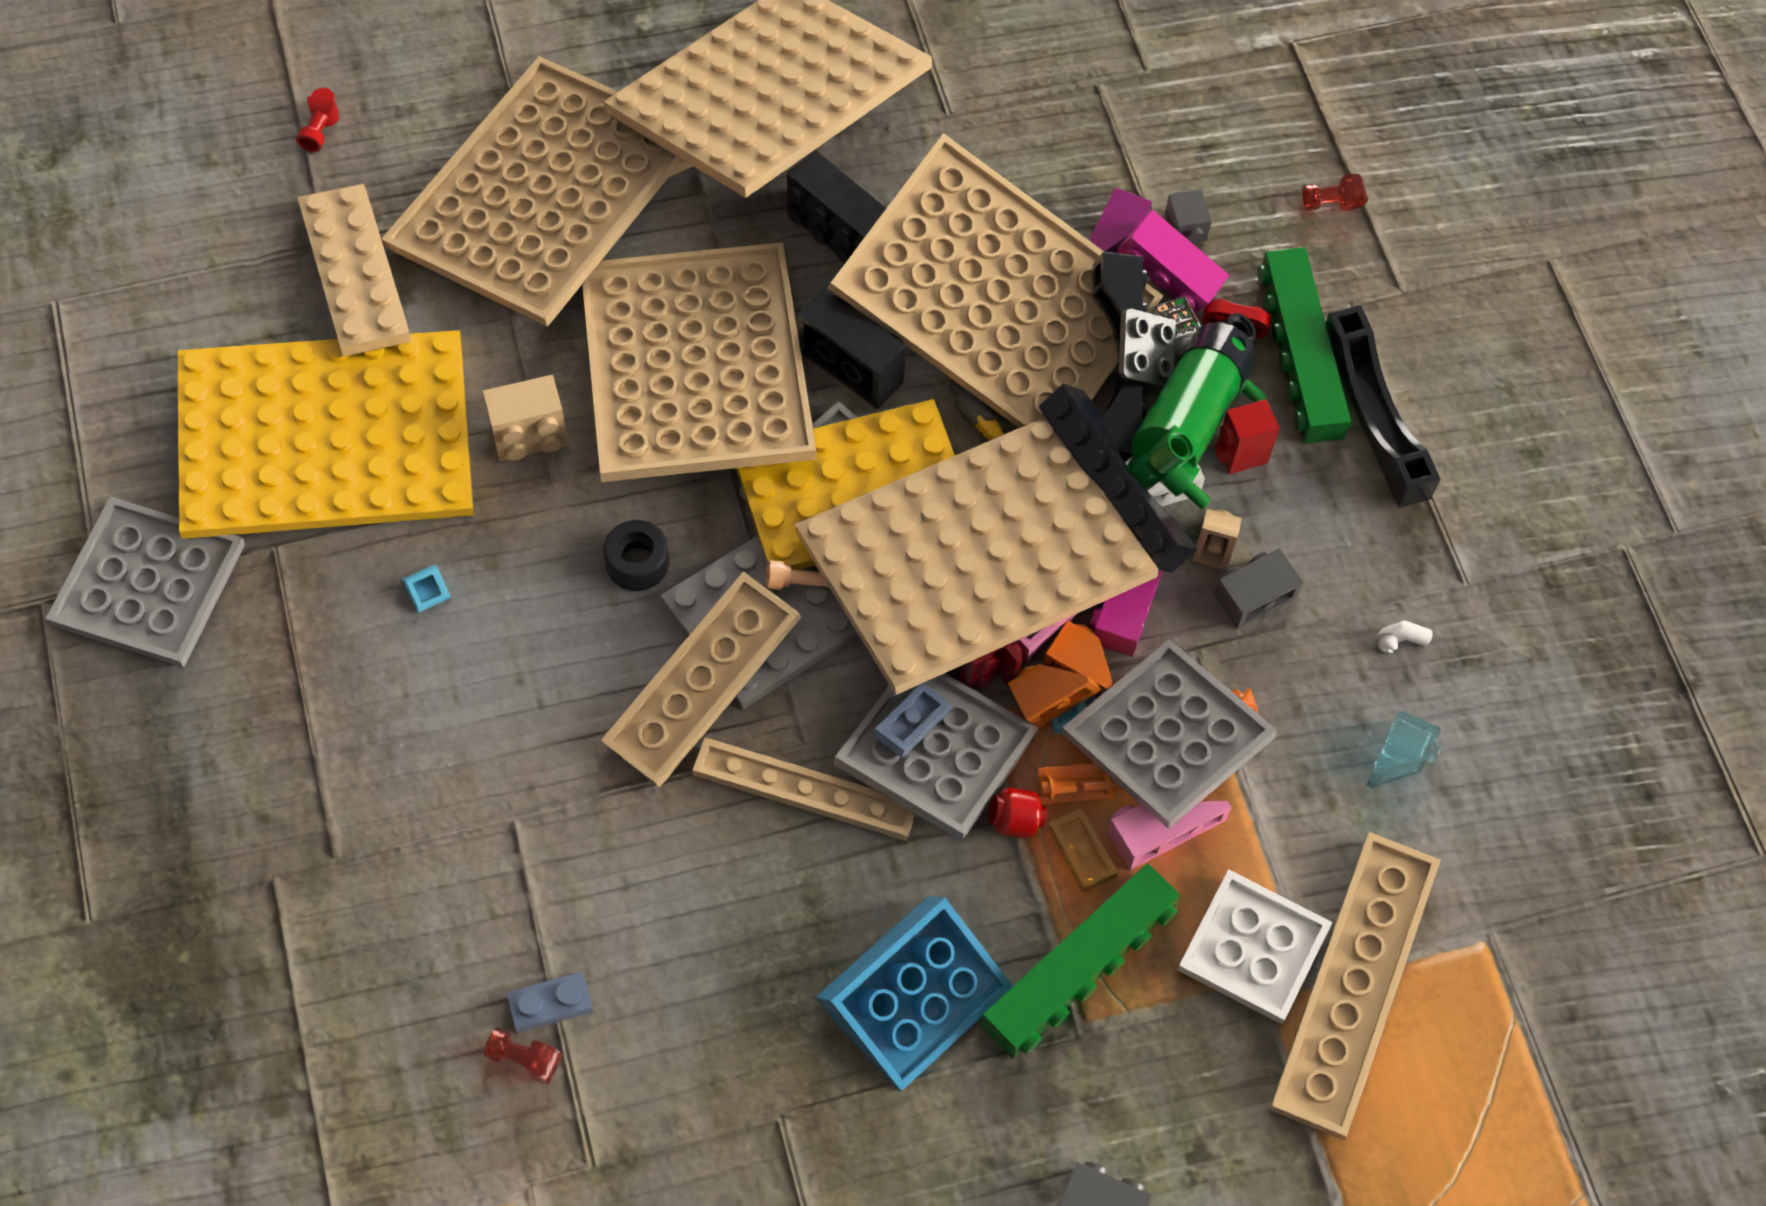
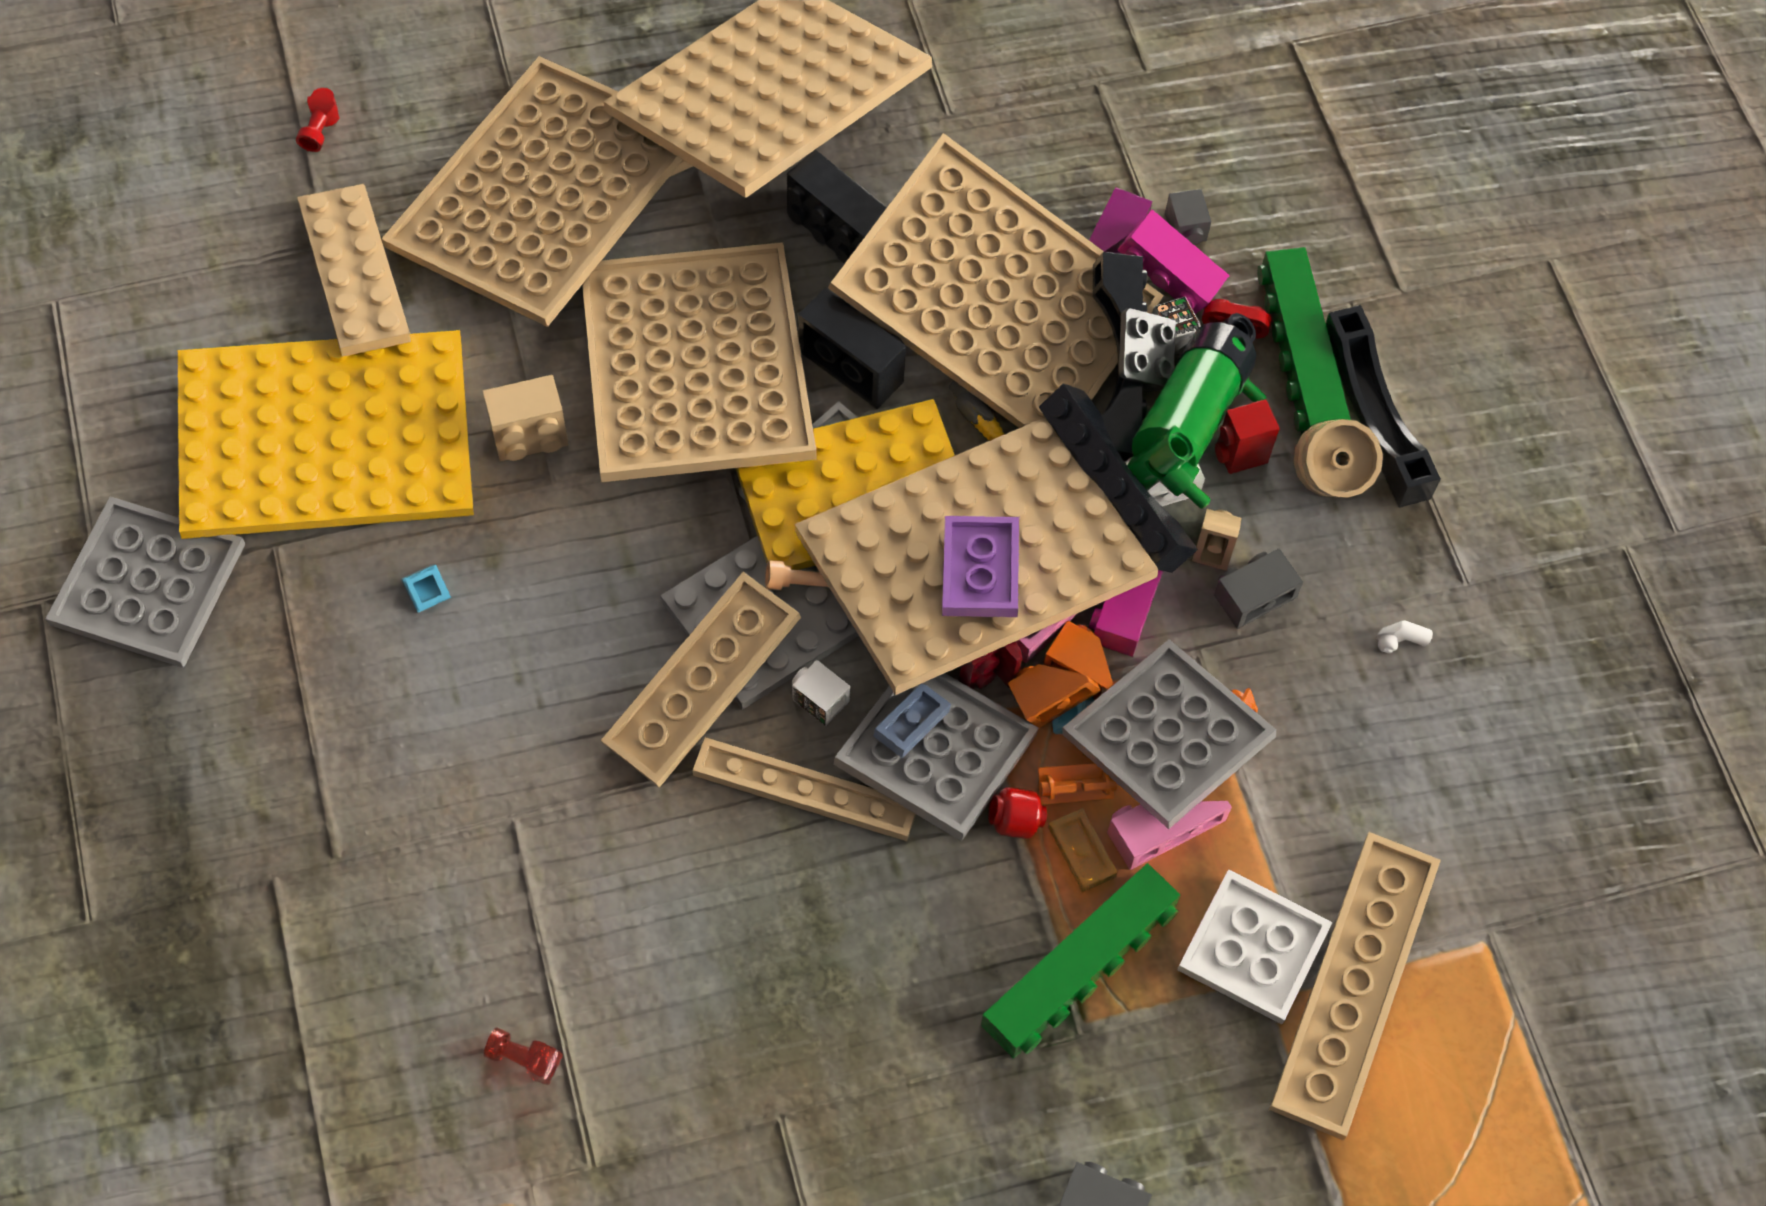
(549, 1002): sand blue plate -> none
(636, 535): black tyre -> none
(820, 692): none -> white brick
(915, 991): dark azure slope -> none
(981, 566): none -> medium lavender plate
(1349, 193): clear red leg -> none
(1358, 454): none -> tan wheel
(1405, 750): clear light blue slope -> none

